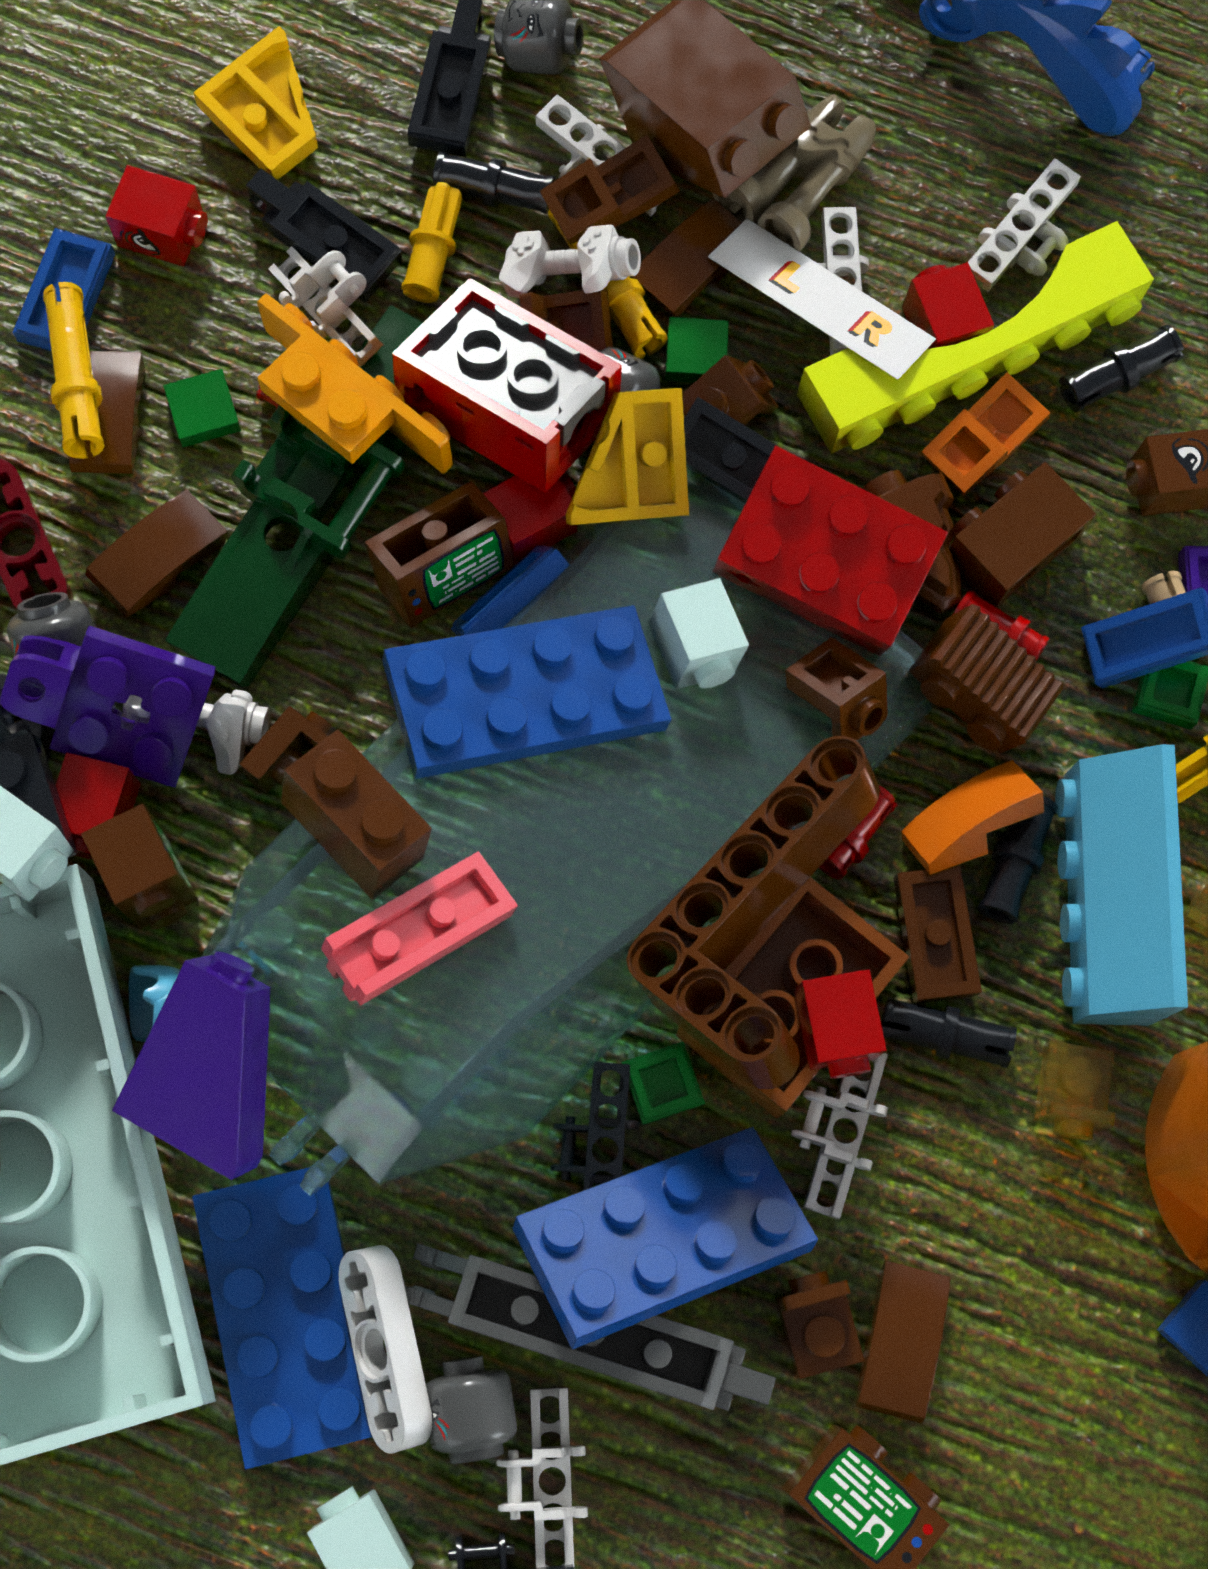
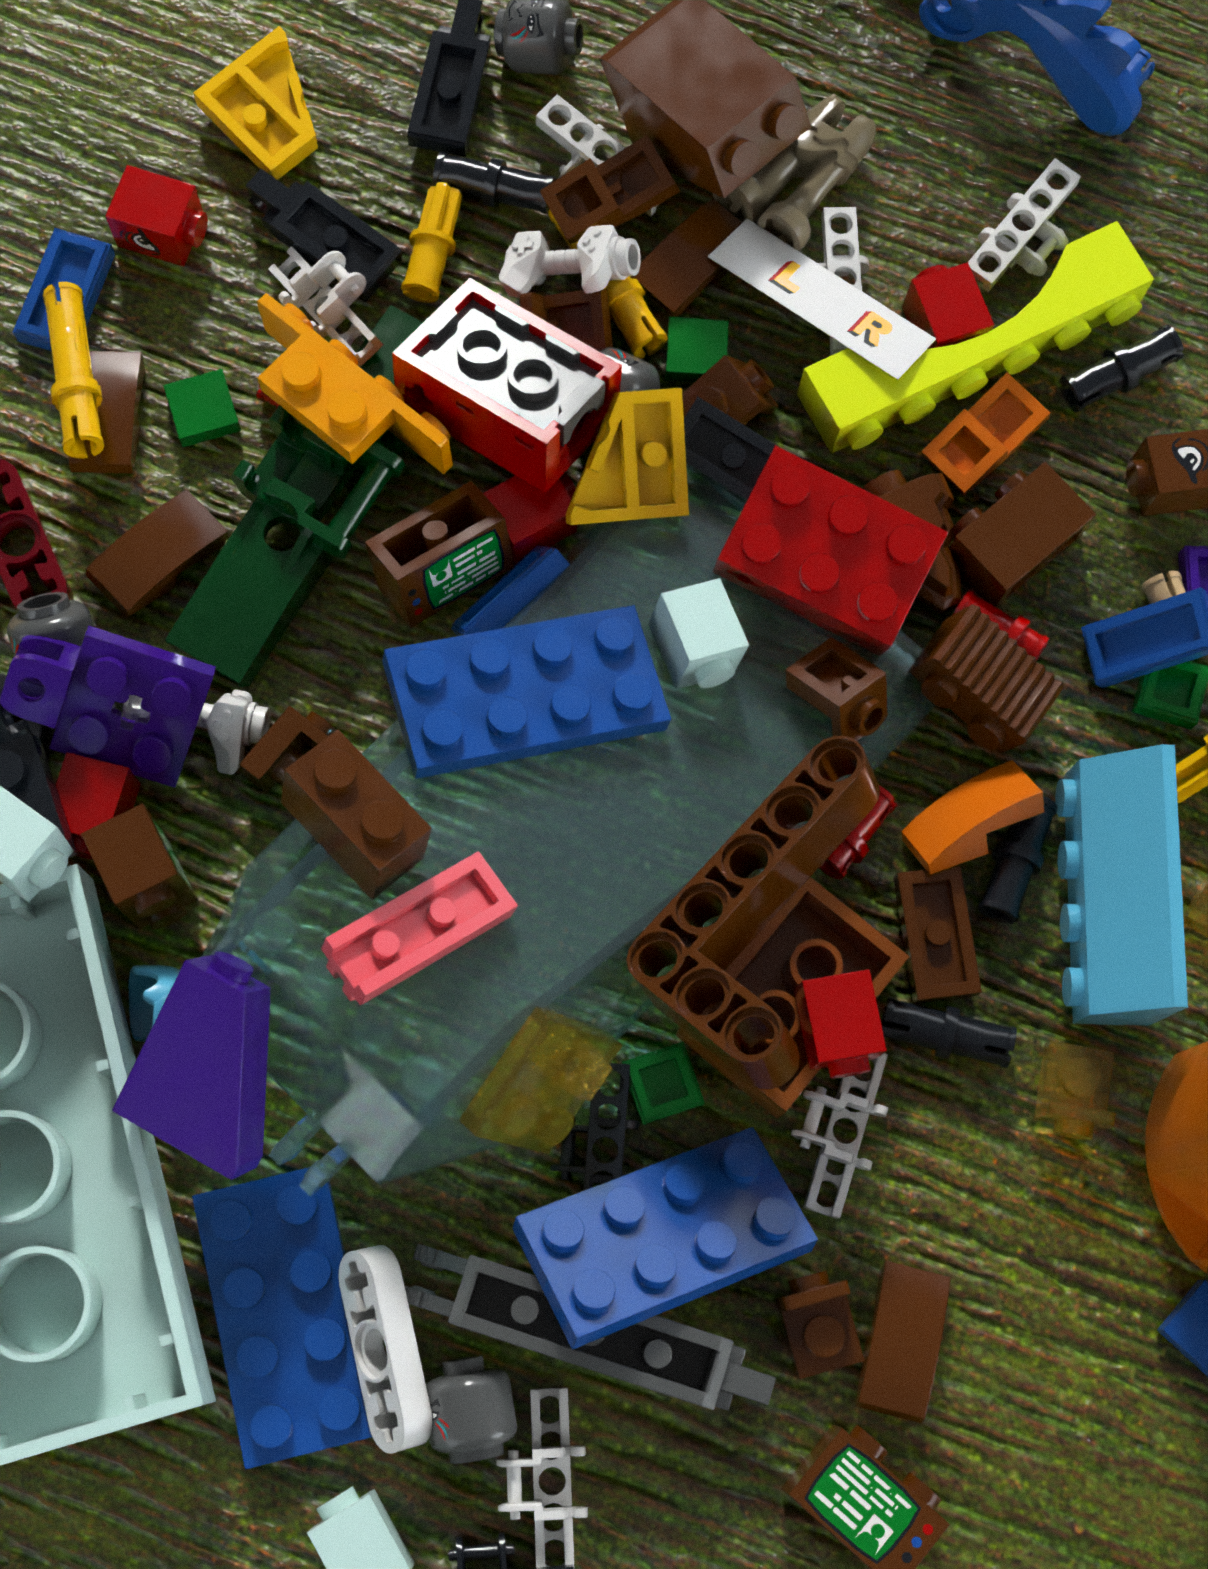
(541, 1082): none -> clear yellow hinge

